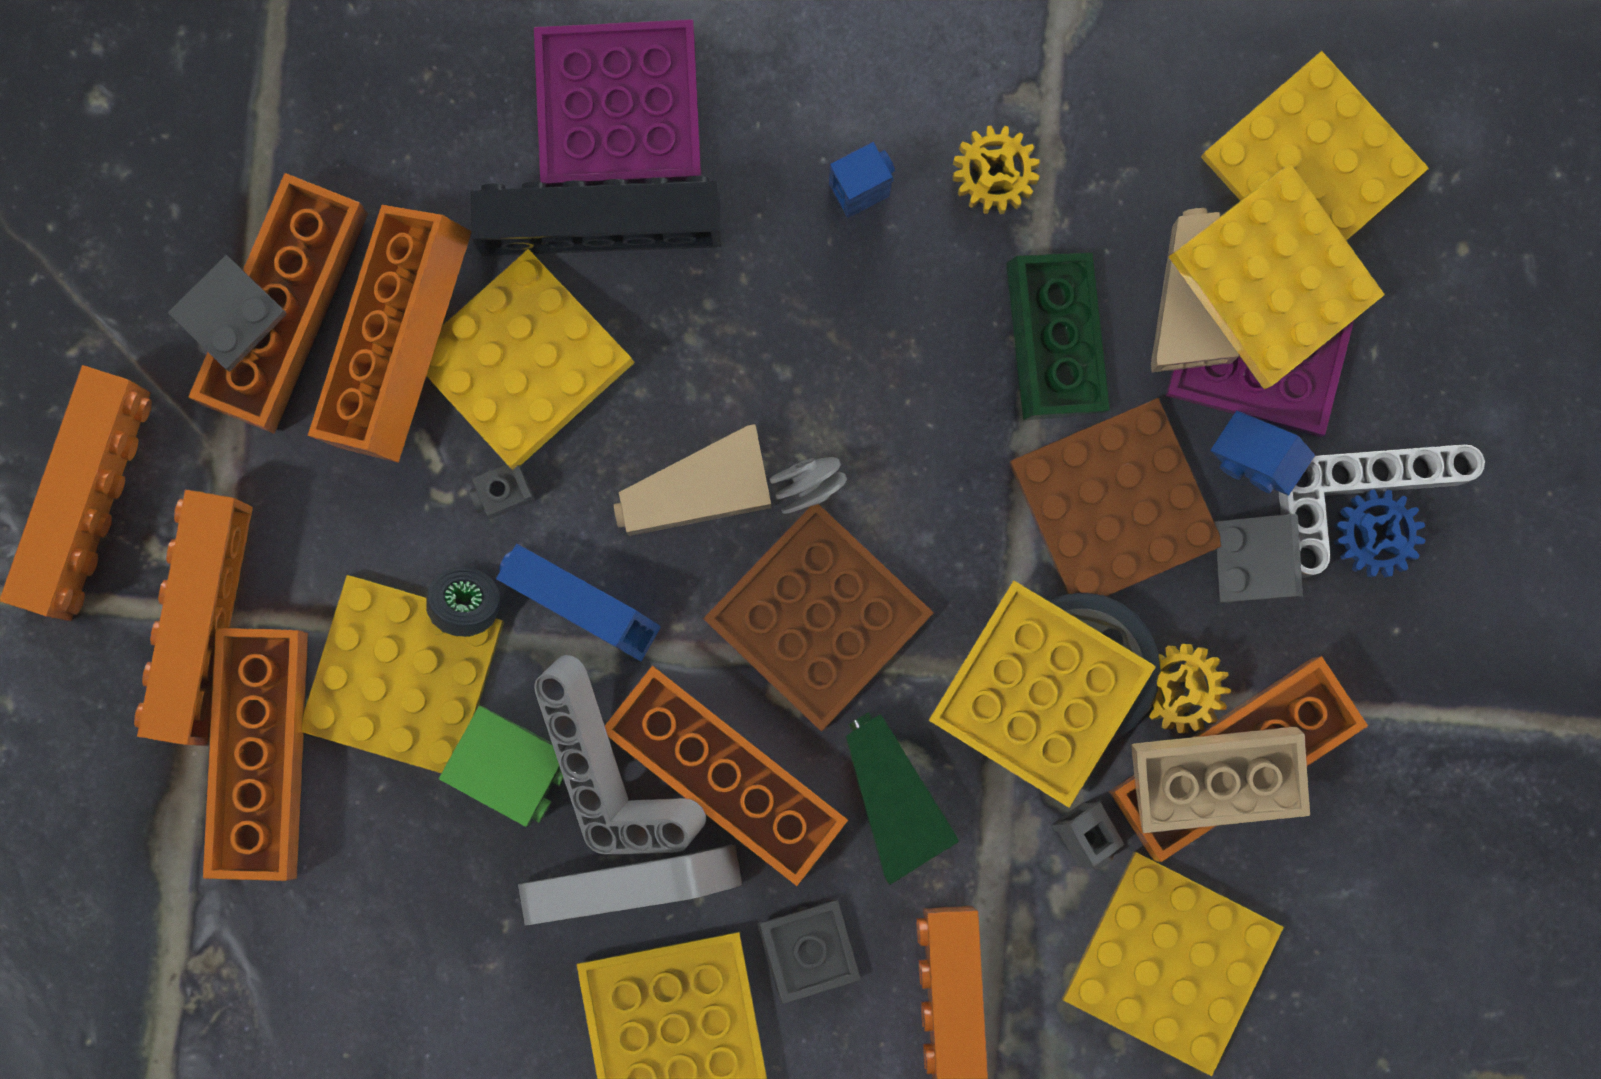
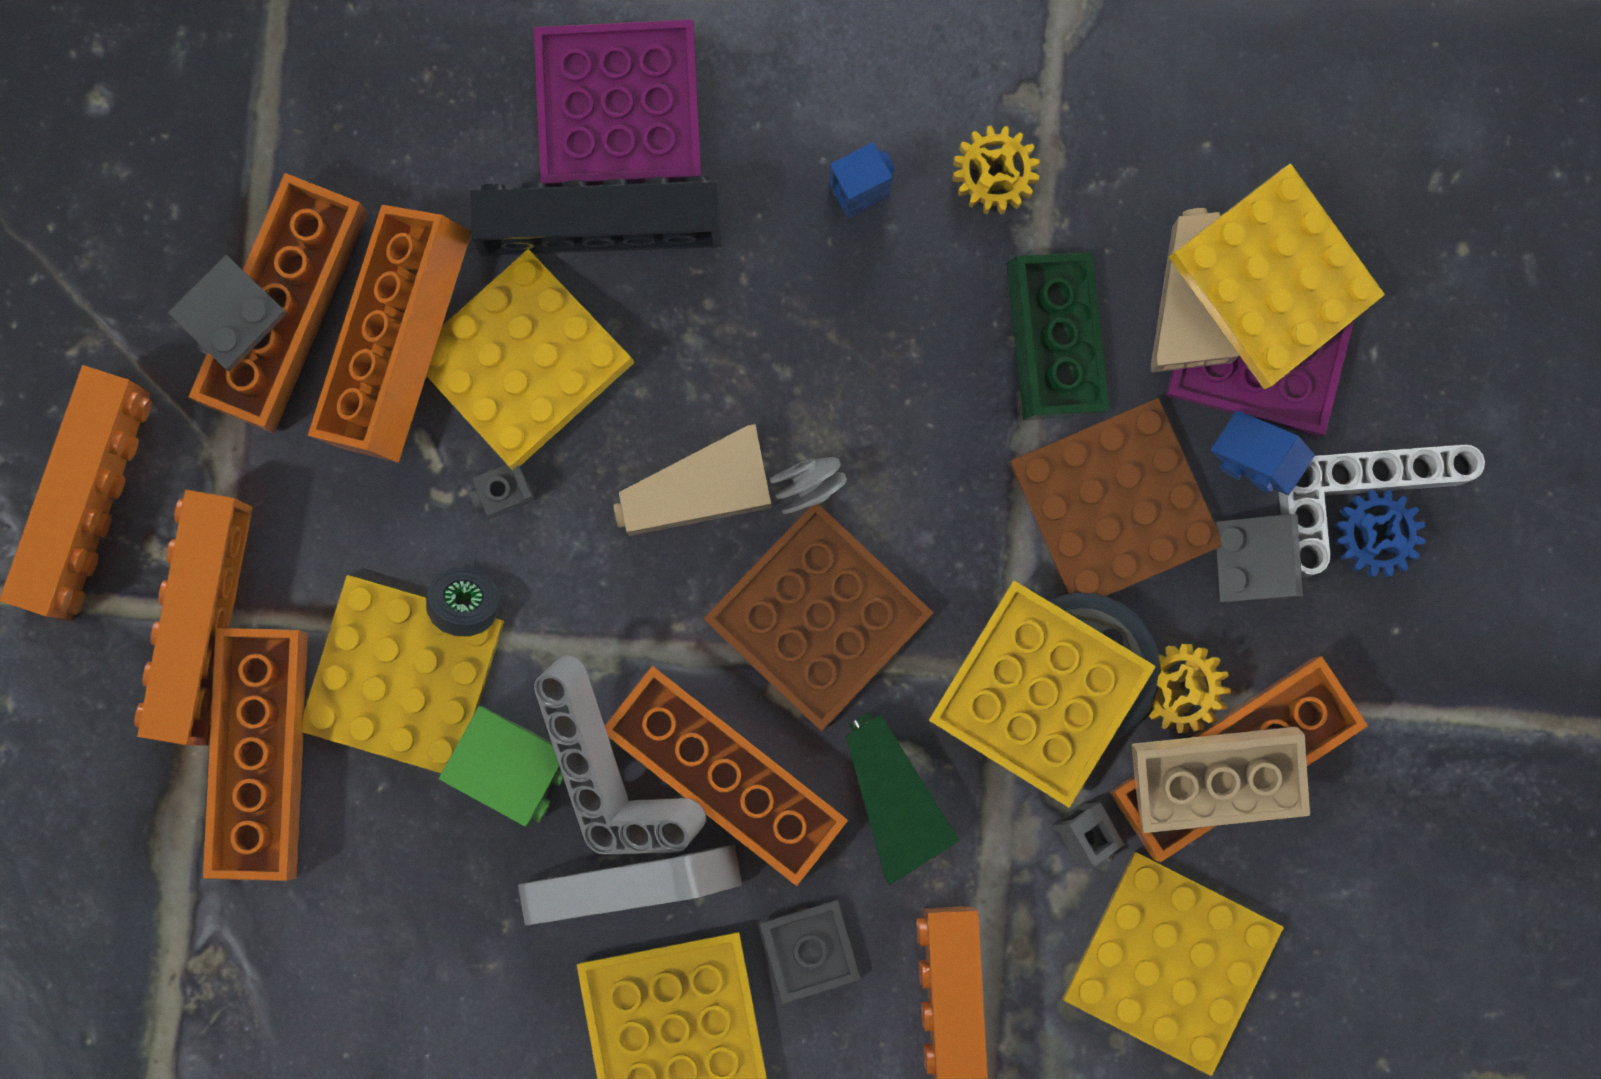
(578, 602): blue slope -> none
(1329, 137): yellow plate -> none

